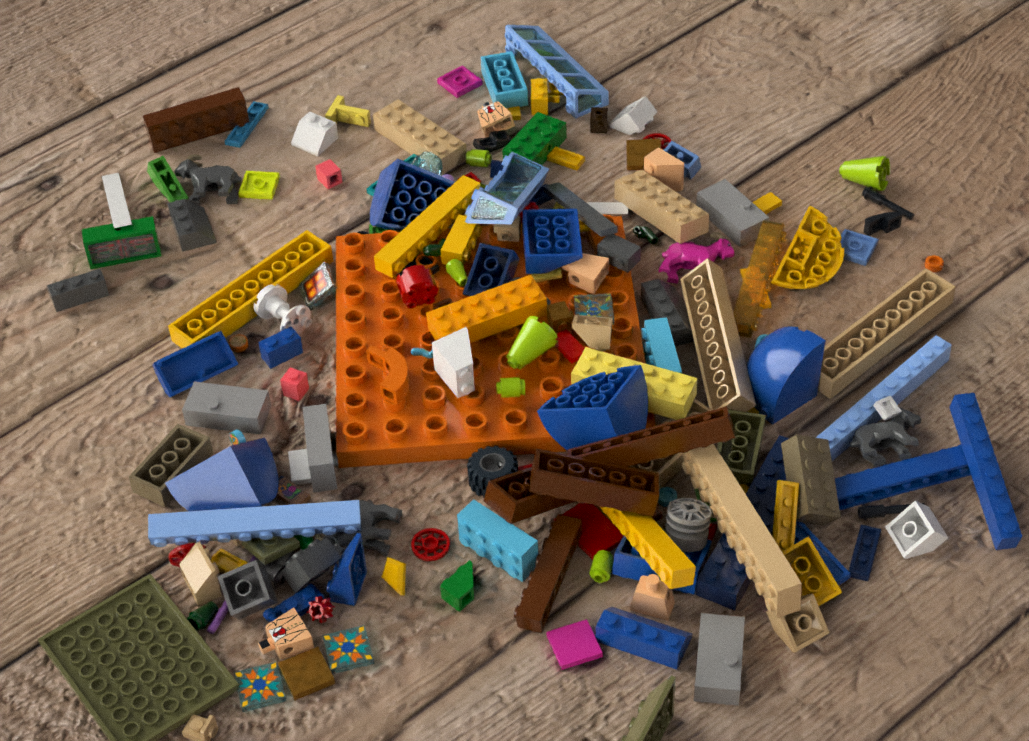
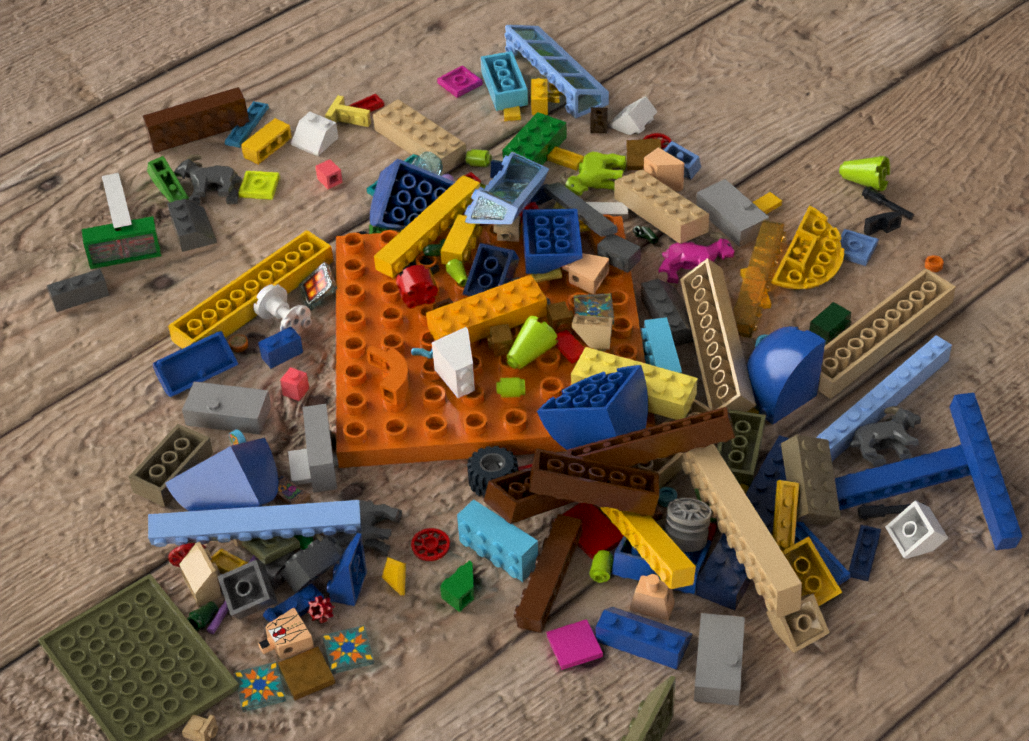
(266, 141): none -> yellow brick
(369, 103): none -> red tile
(494, 118): light nougat torso -> none
(495, 141): black slope -> none
(500, 339): none -> pearl gold brick
(595, 172): none -> lime animal
(831, 322): none -> dark green brick
(887, 408): white tile -> none

